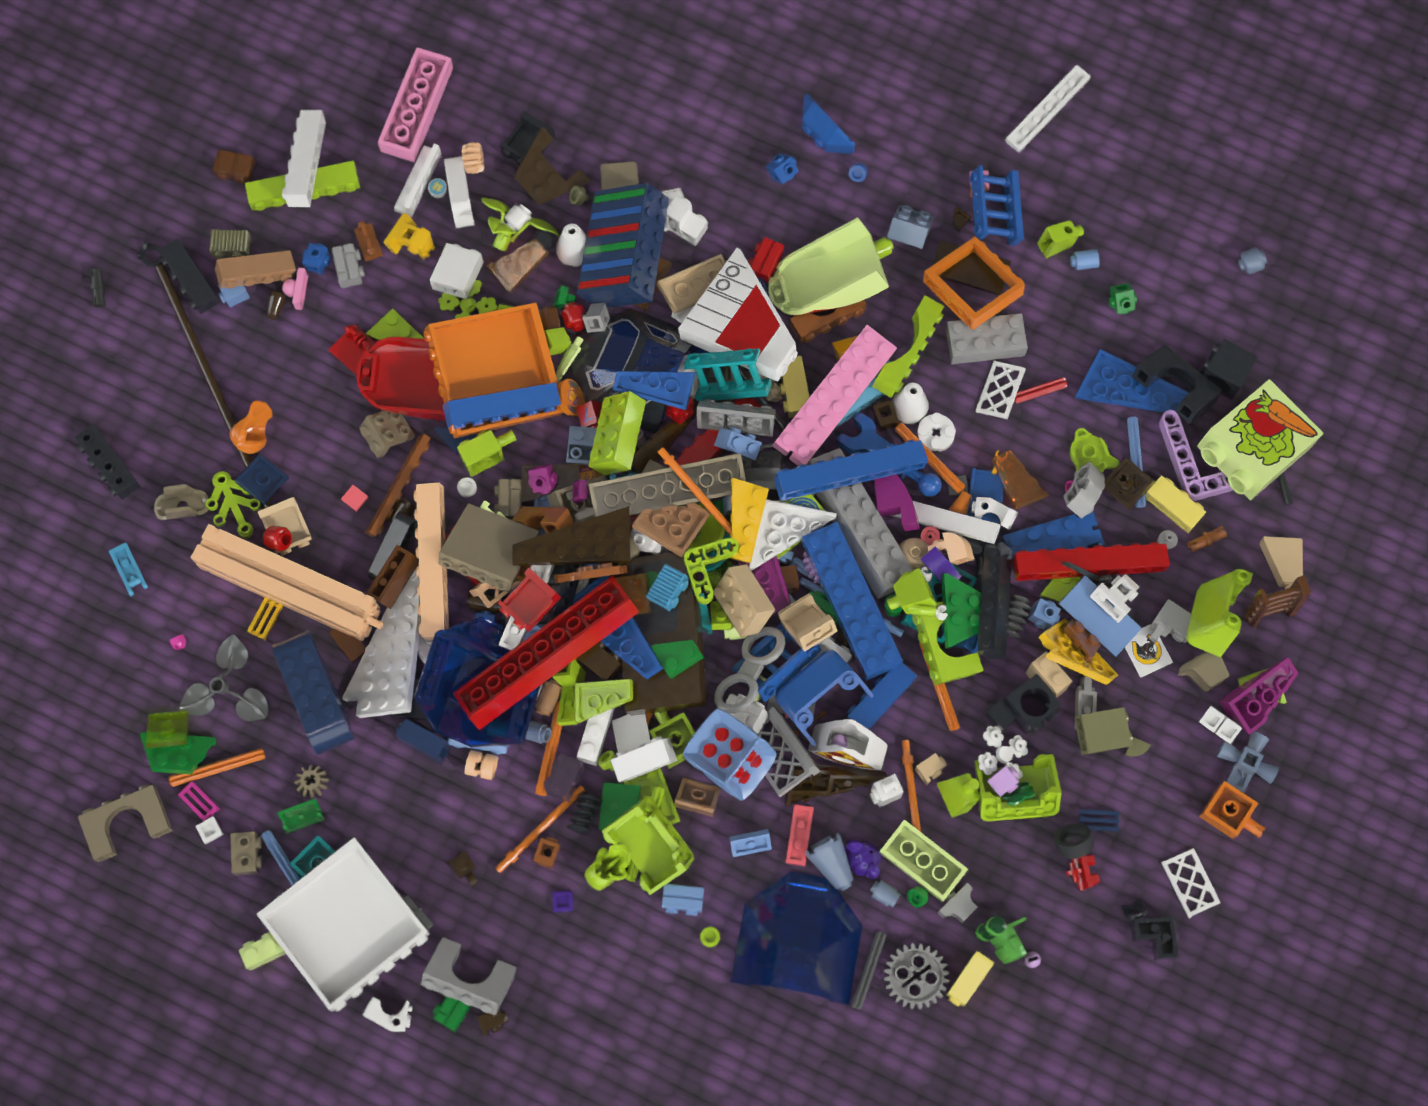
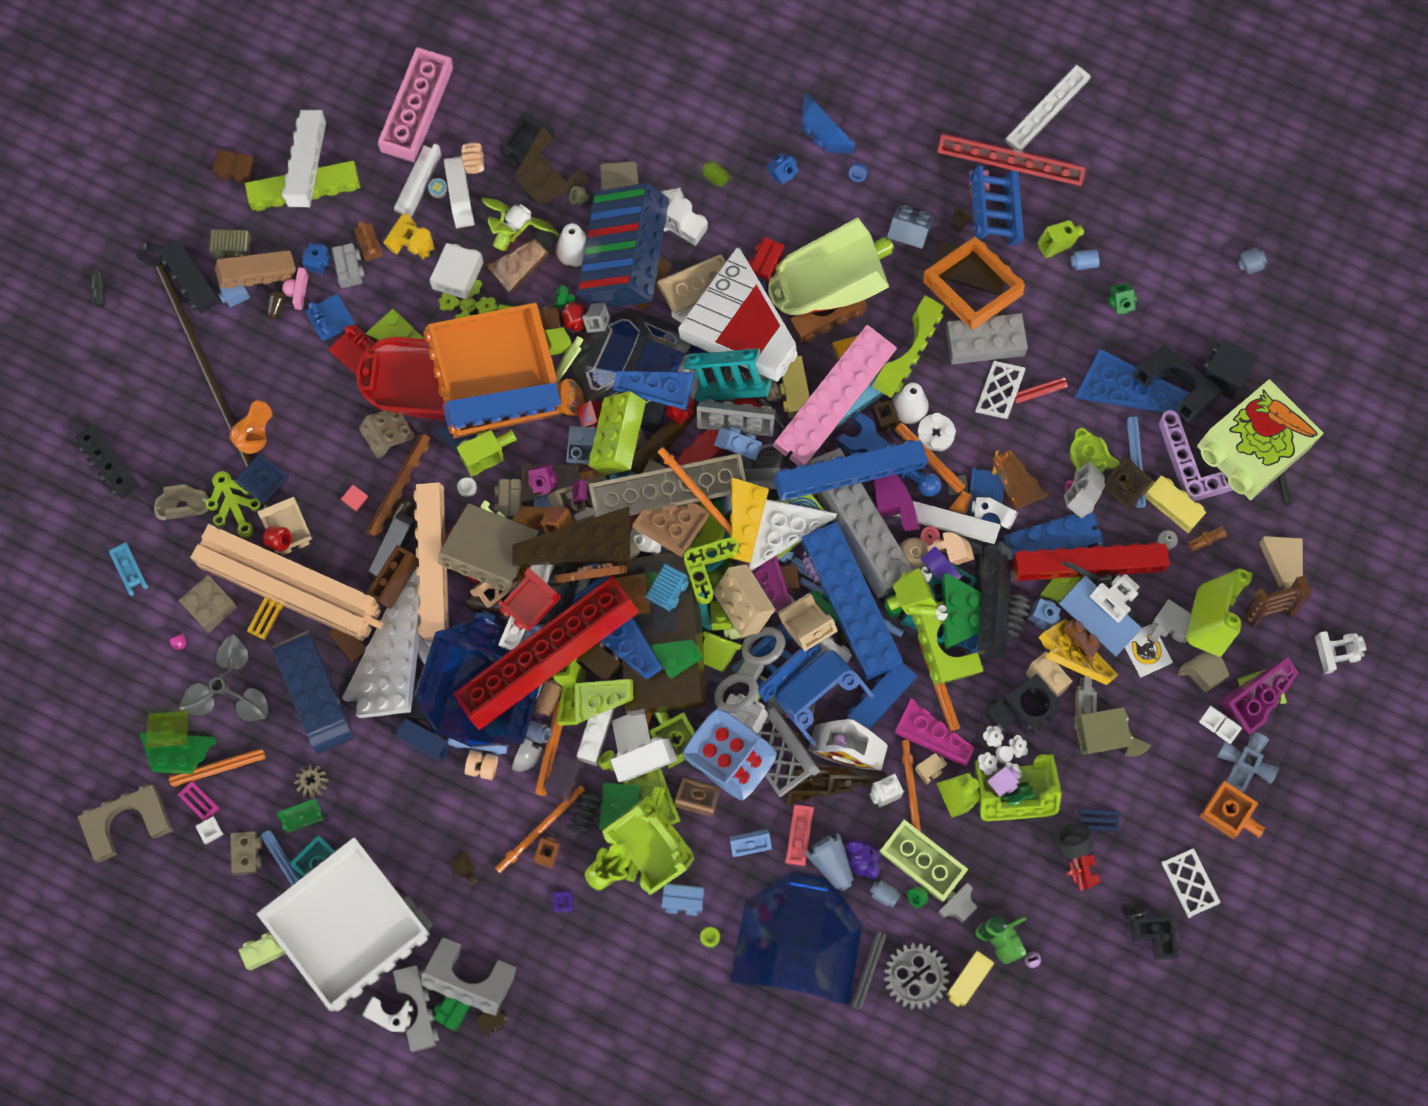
(208, 603): none -> dark tan brick
(329, 317): none -> blue hinge
(421, 1034): none -> light grey arch
(526, 756): none -> light grey brick
(716, 173): none -> clear neon green brick
(718, 651): none -> lime container
(932, 734): none -> dark pink wing
(1011, 159): none -> red brick
(1353, 645): none -> white tile

